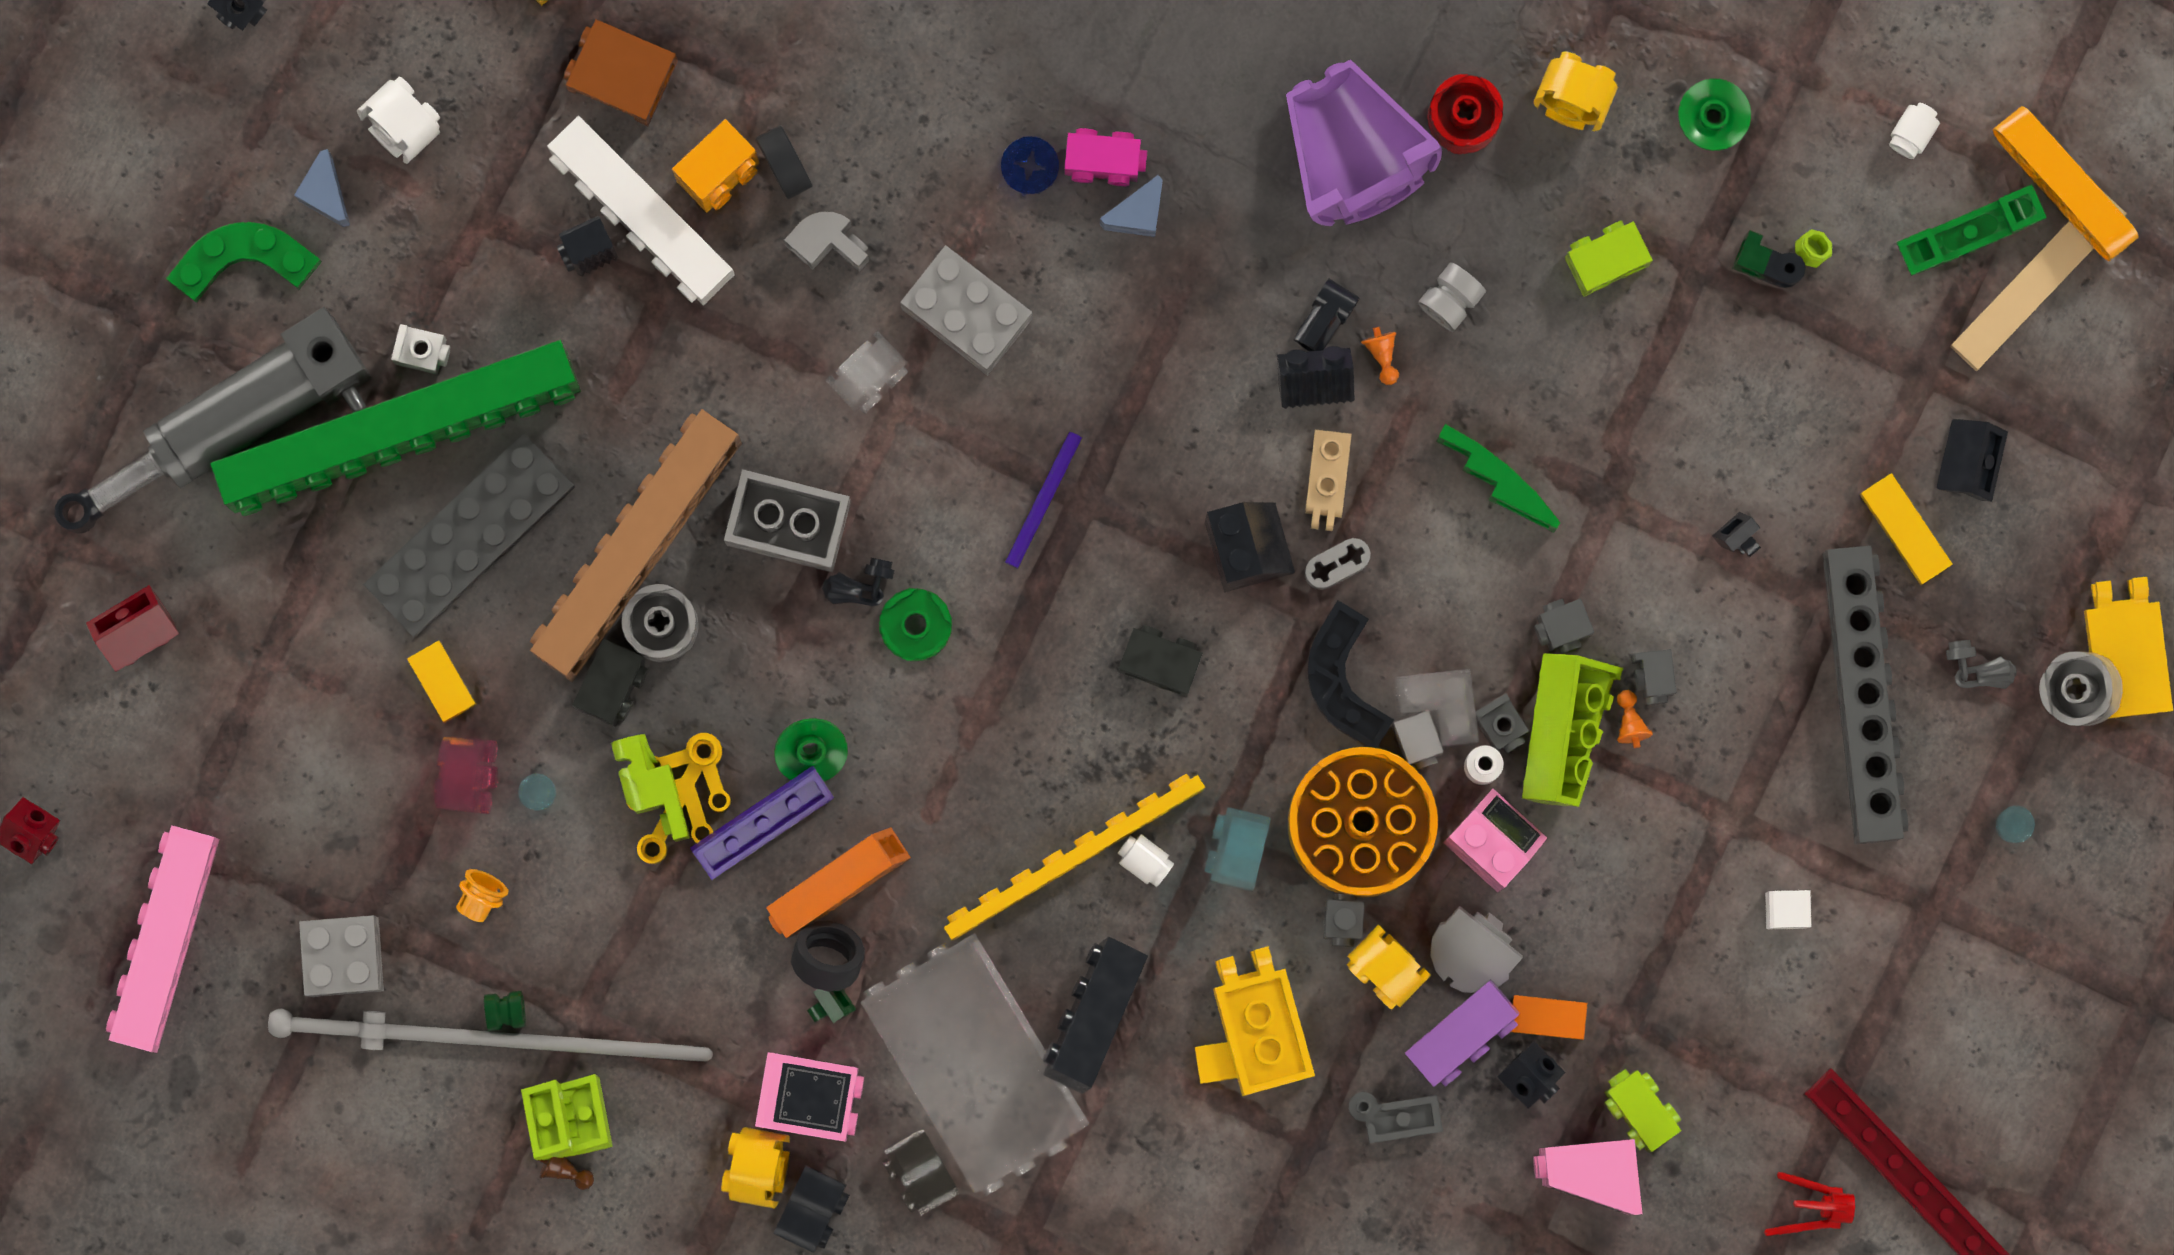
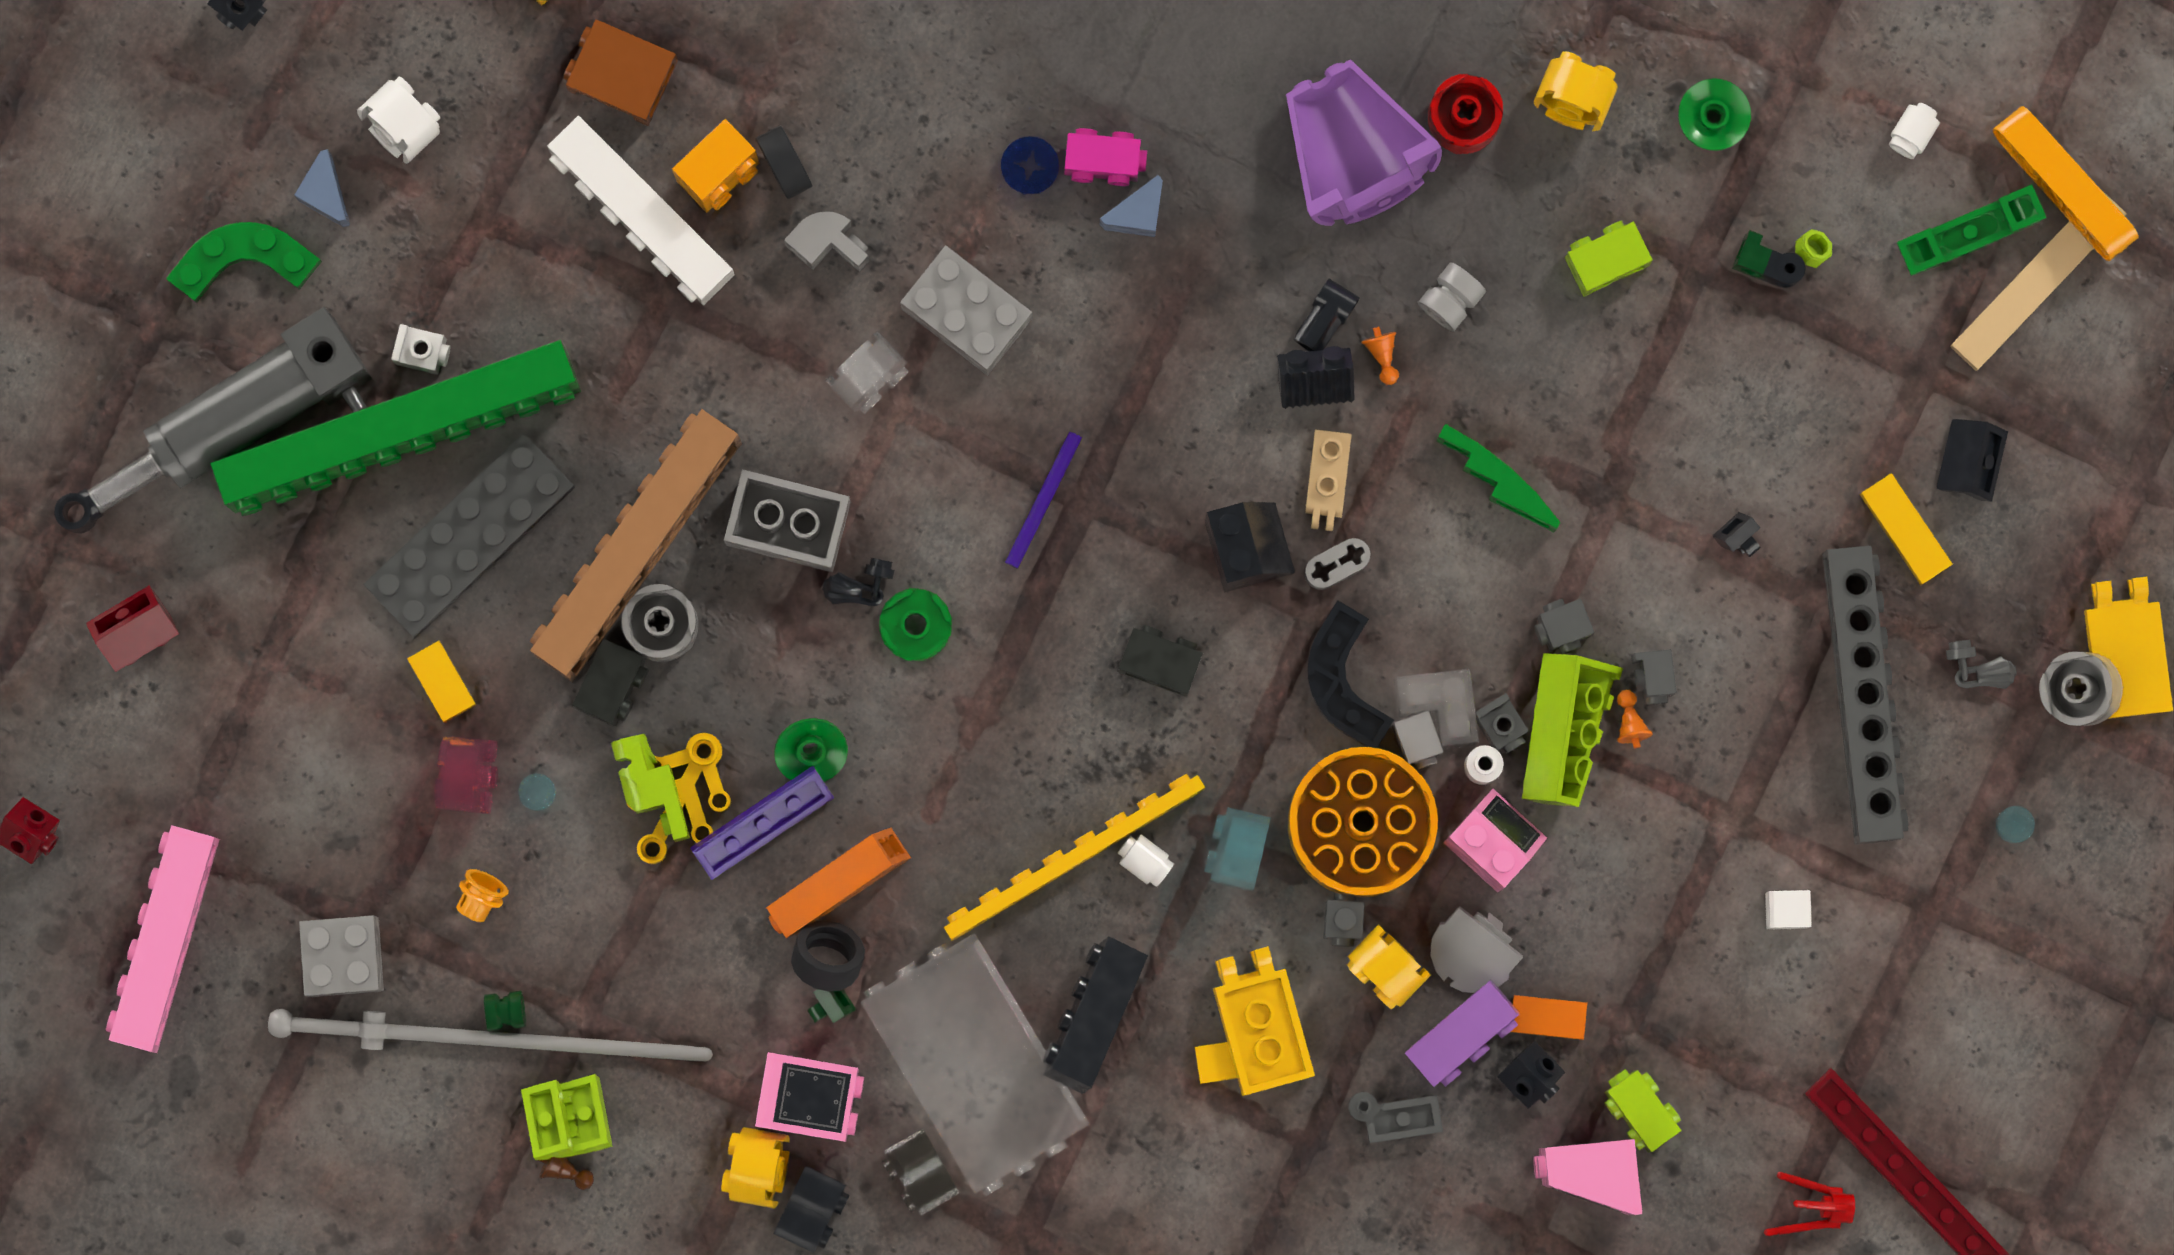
(586, 247): black brick -> none

